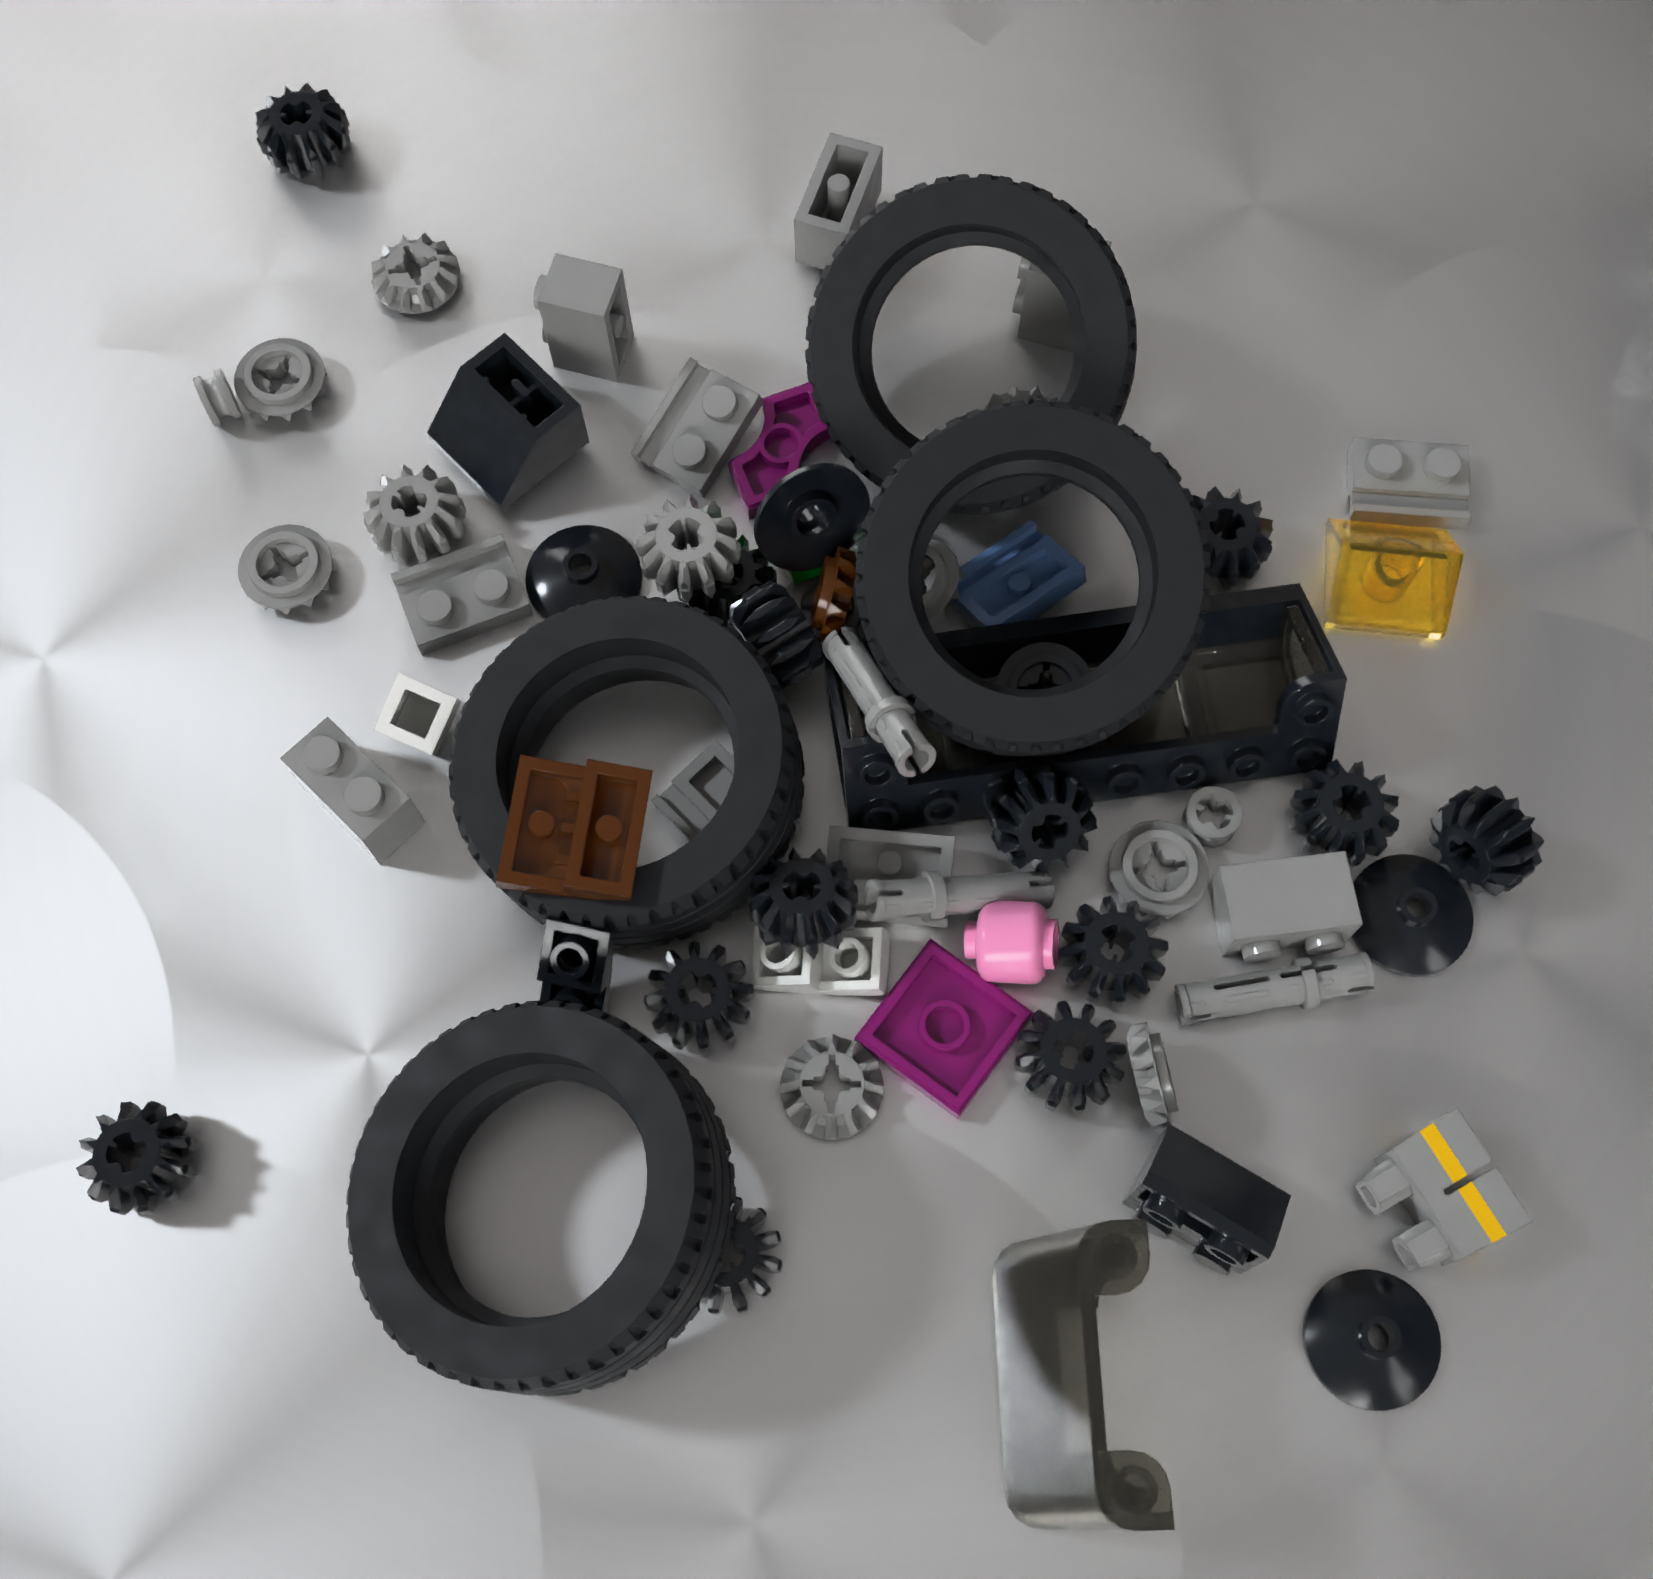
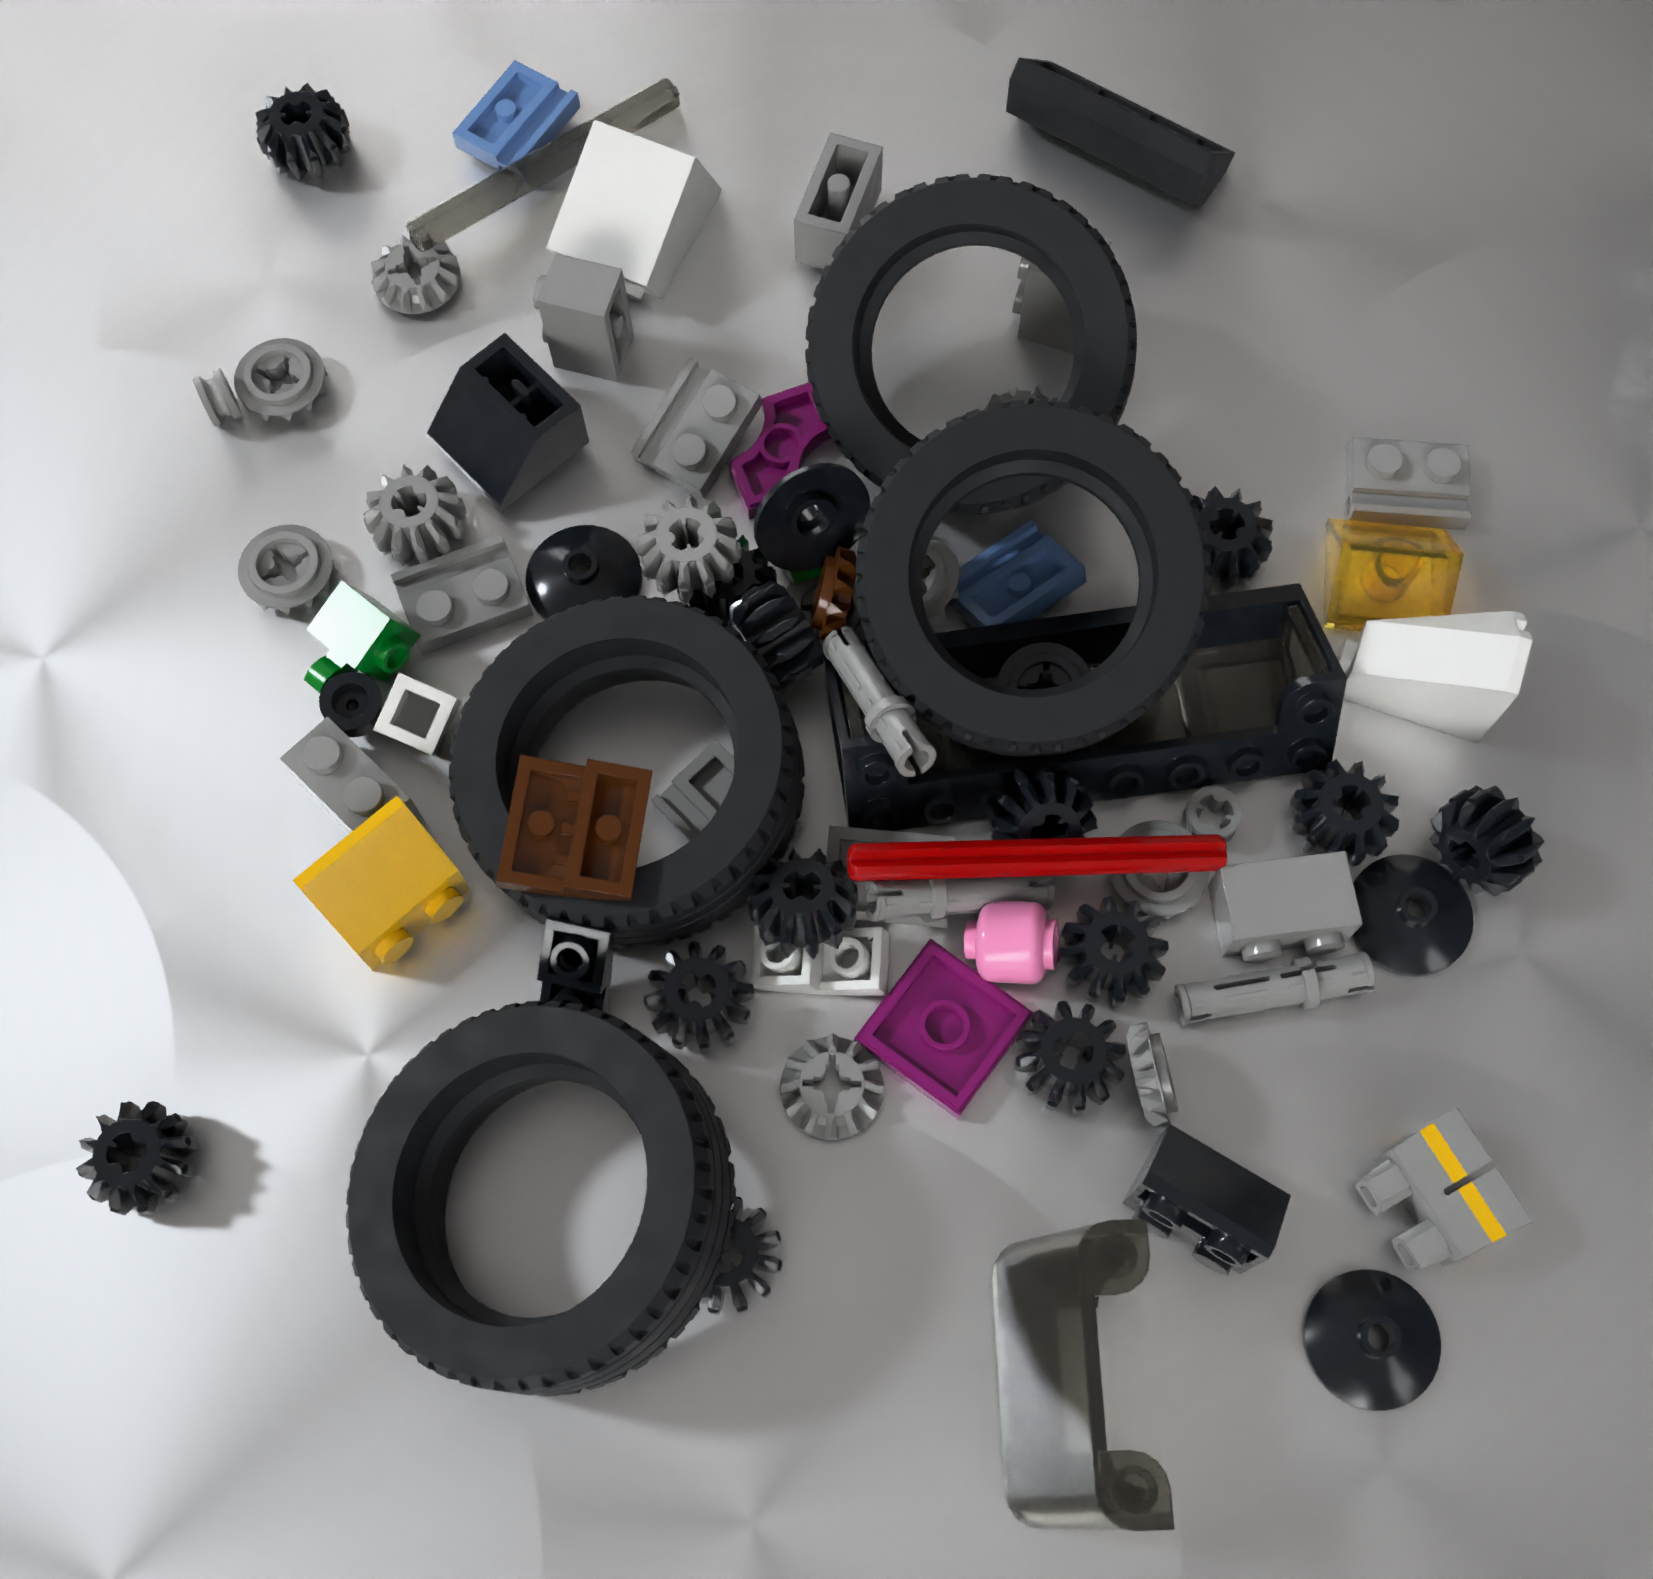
(352, 703): none -> black tile
(359, 636): none -> brick
(384, 884): none -> yellow slope
(515, 117): none -> medium blue plate
(536, 168): none -> clear smoke axle
(634, 208): none -> white slope
(1035, 857): none -> red axle
(1117, 130): none -> black piece
(1439, 669): none -> white slope

